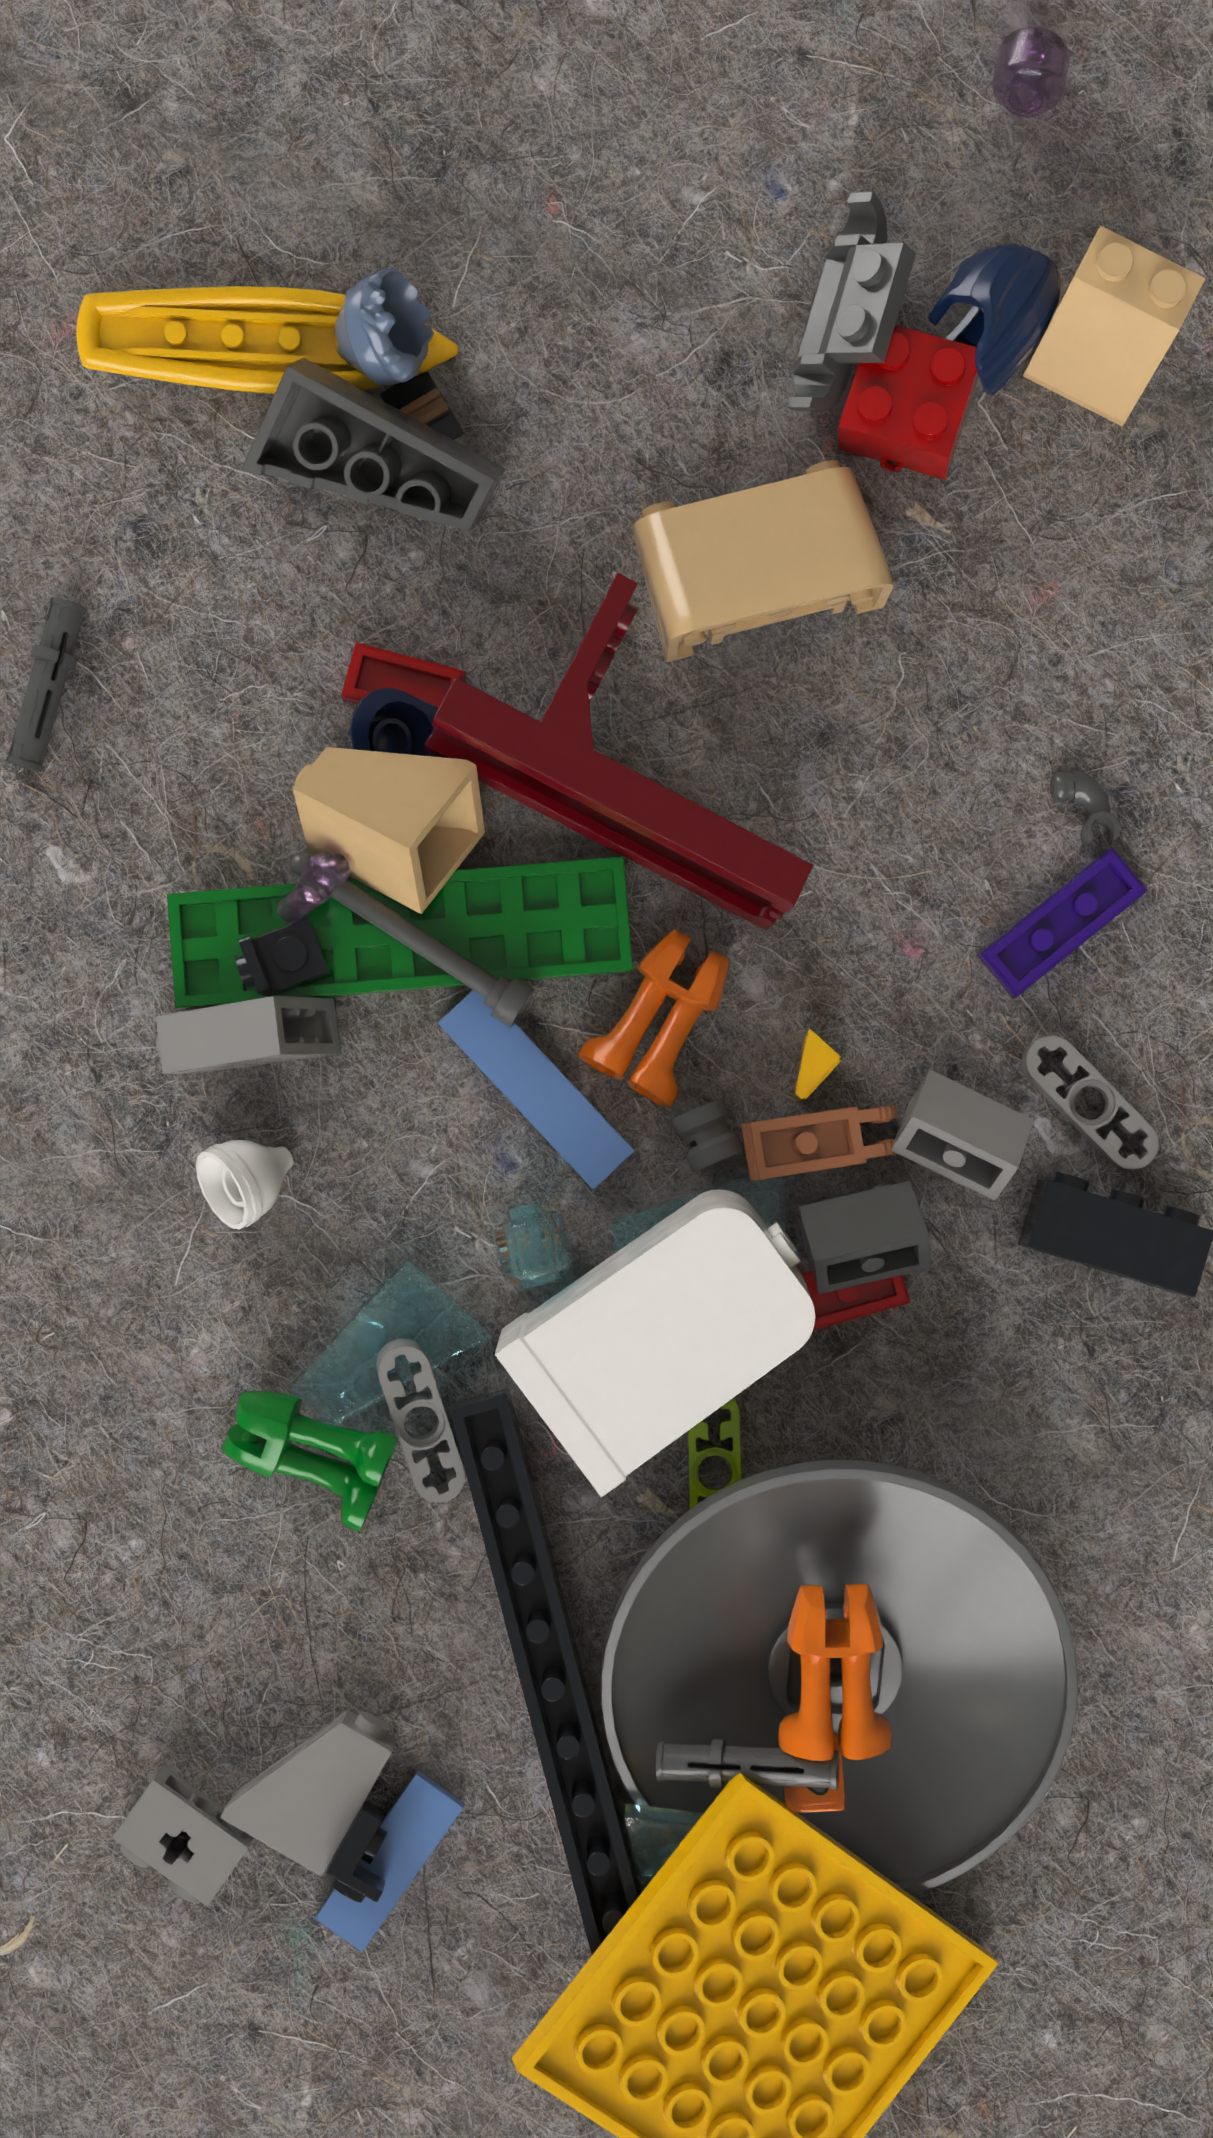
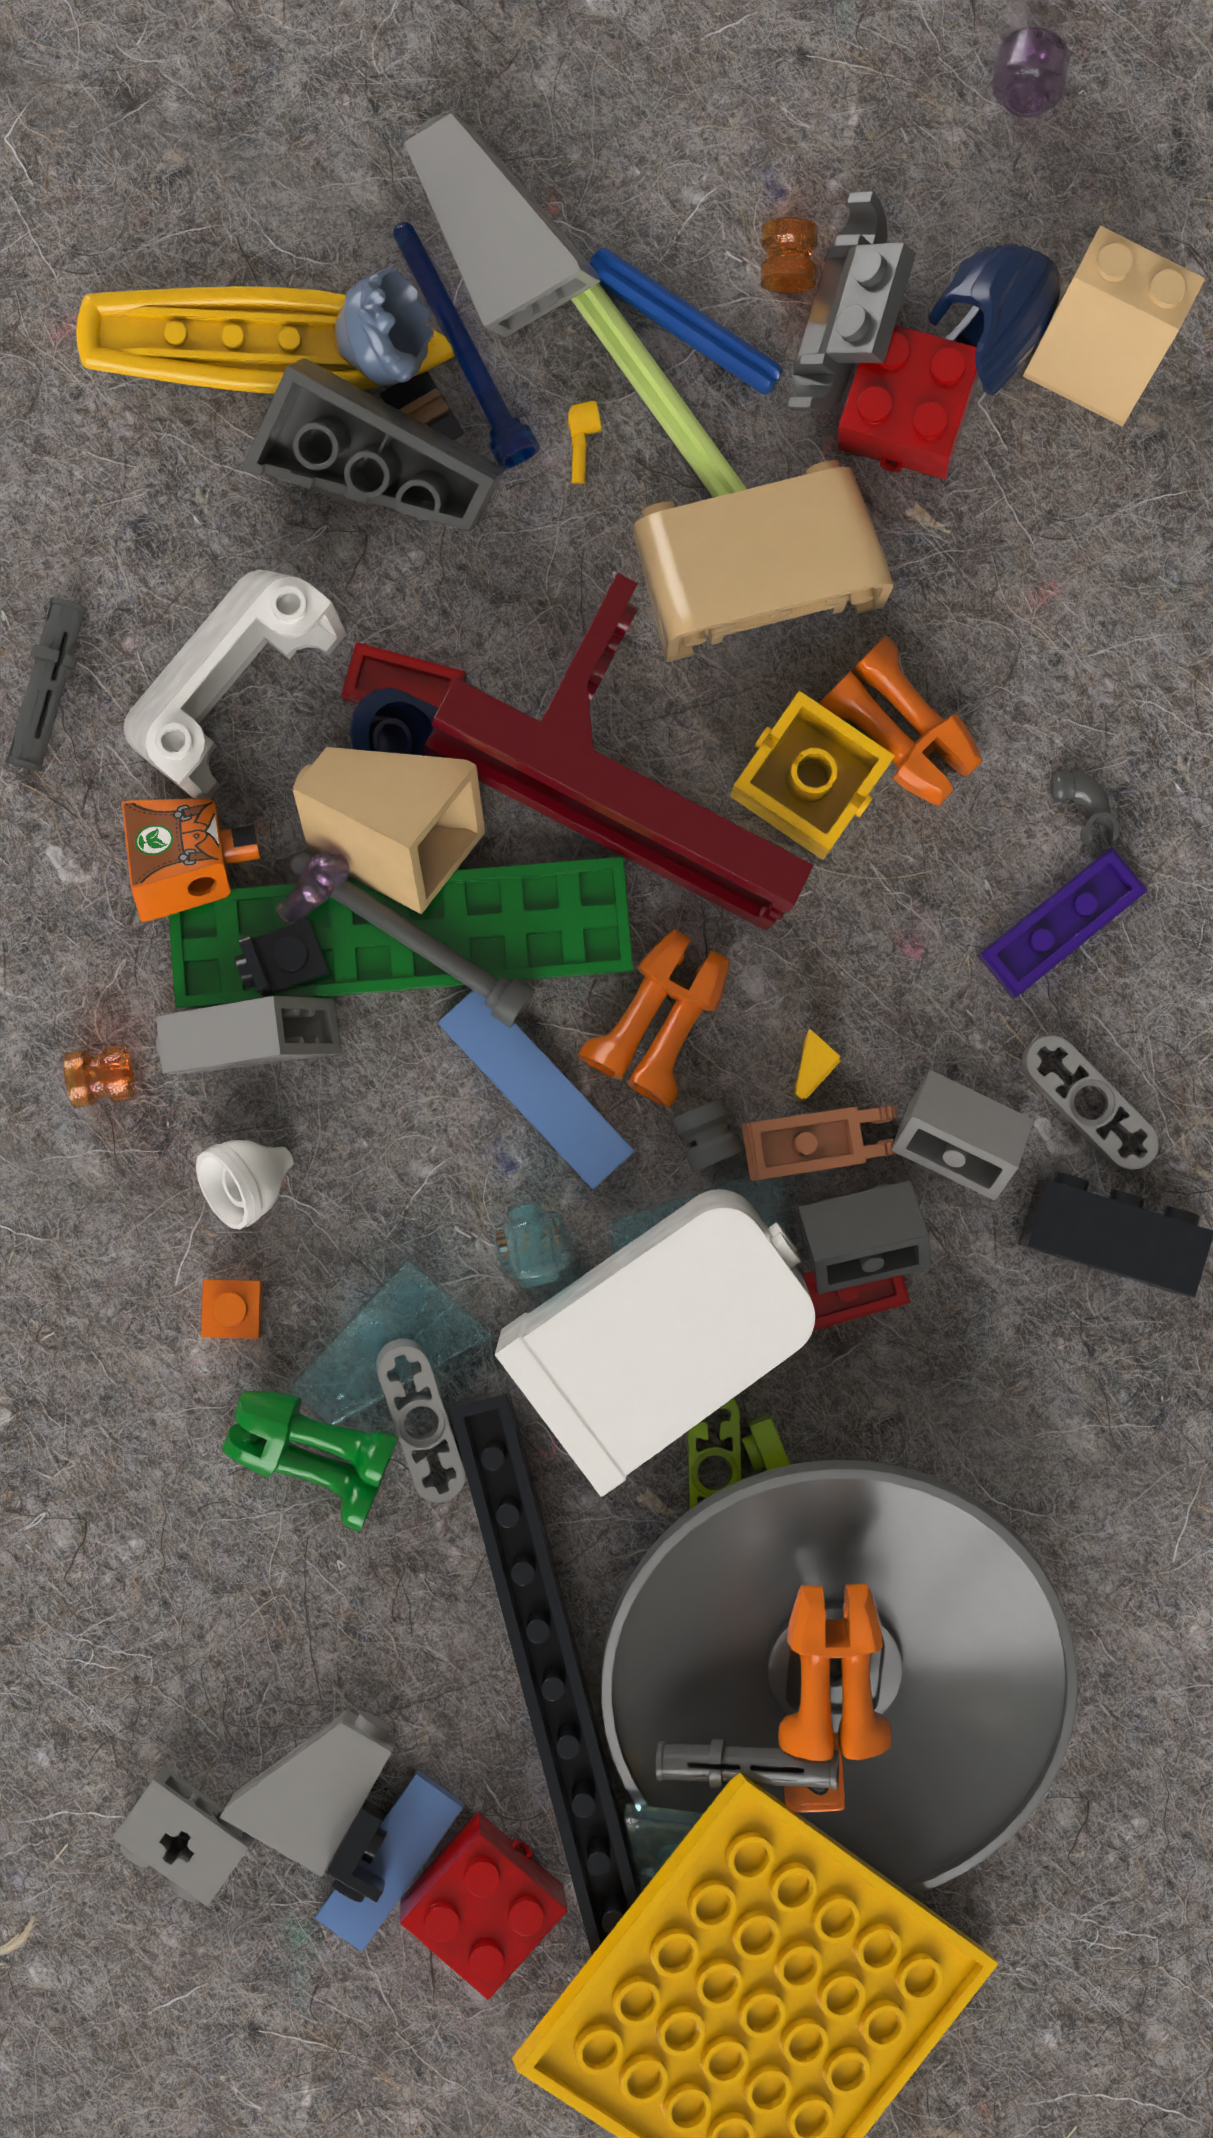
(101, 1076): none -> clear orange wheel
(181, 854): none -> torso
(232, 1308): none -> orange plate
(255, 612): none -> white windscreen
(483, 1905): none -> red brick
(497, 232): none -> light grey slope
(511, 440): none -> clear blue piece
(582, 421): none -> yellow hand
(657, 392): none -> yellowish green axle
(686, 322): none -> blue axle
(764, 1444): none -> lime plate
(789, 251): none -> clear orange wheel
(811, 775): none -> yellow brick
(946, 737): none -> orange piece

